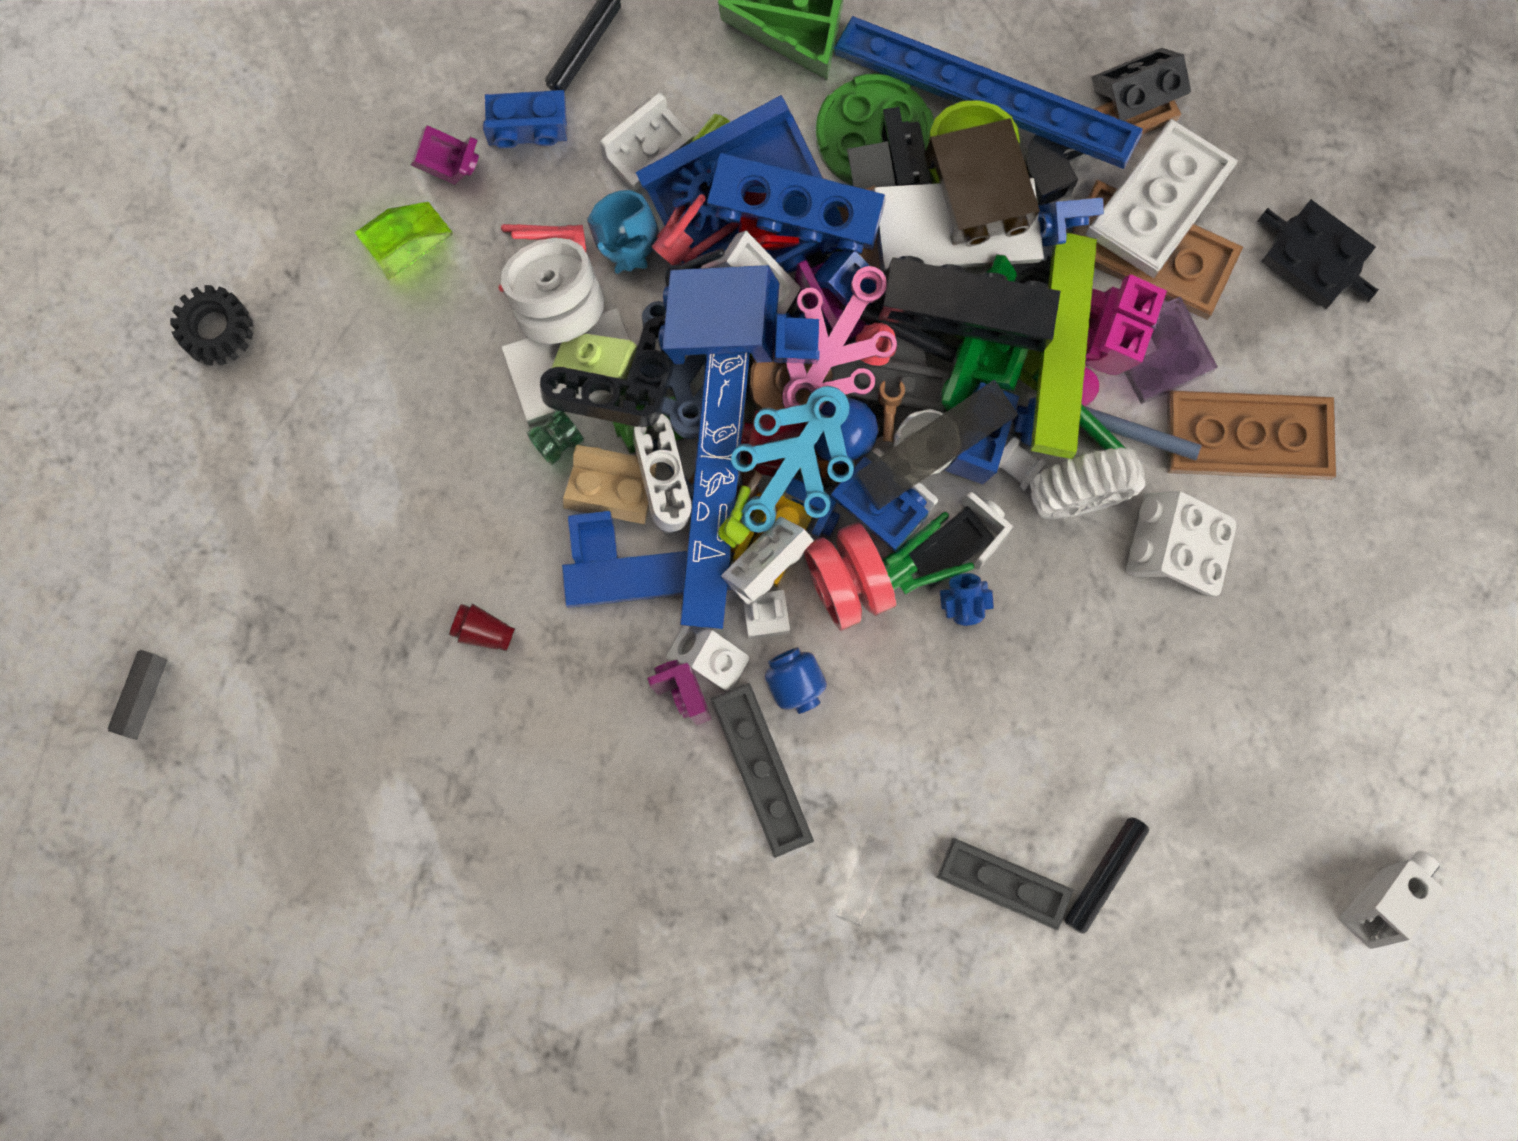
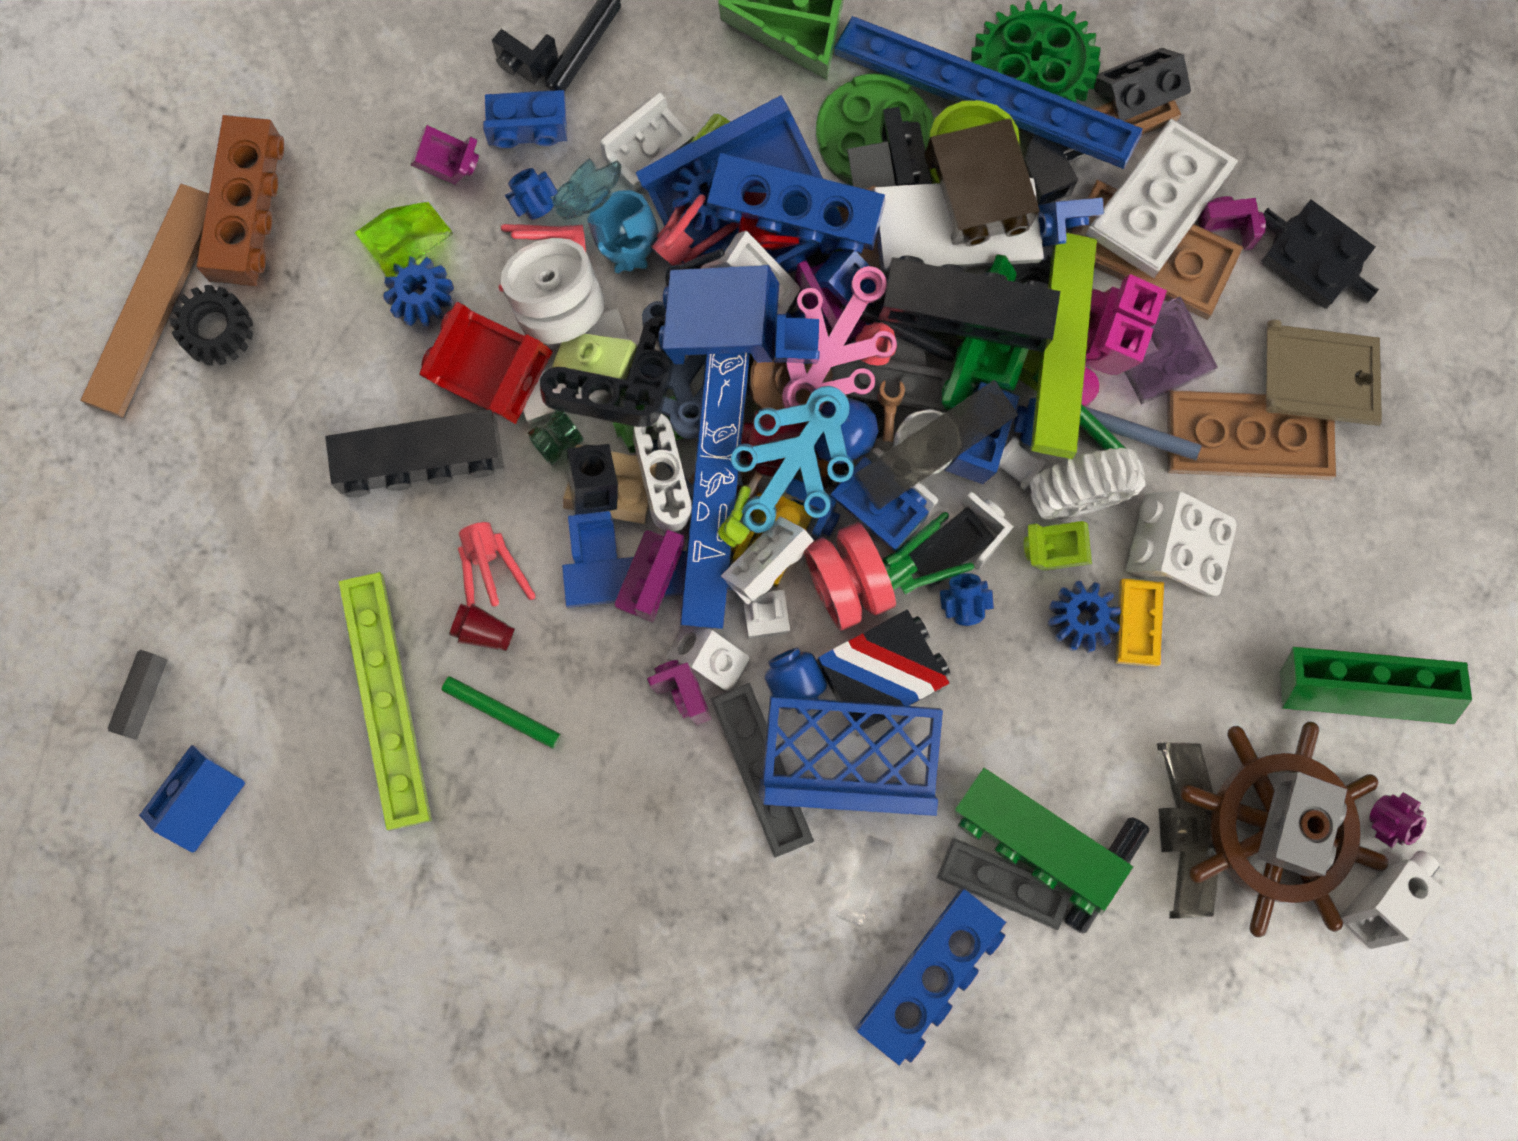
(148, 304): none -> medium nougat tile
(191, 799): none -> blue panel
(239, 142): none -> dark orange brick
(385, 701): none -> lime plate
(414, 453): none -> black brick
(425, 278): none -> blue gear
(480, 546): none -> coral plant
(485, 362): none -> red panel
(501, 712): none -> green bar
(520, 59): none -> black bracket
(531, 193): none -> blue gear
(586, 189): none -> clear light blue plate
(592, 479): none -> black brick
(650, 574): none -> magenta bracket
(849, 793): none -> blue fence
(885, 667): none -> panel
(985, 934): none -> blue brick
(1036, 57): none -> green gear
(1043, 842): none -> green brick
(1058, 545): none -> lime bracket
(1075, 603): none -> blue gear
(1140, 623): none -> yellow plate
(1188, 830): none -> clear smoke plate
(1231, 214): none -> magenta bracket
(1305, 829): none -> reddish brown brick
(1315, 374): none -> dark tan container
(1375, 685): none -> green brick
(1397, 820): none -> magenta gear

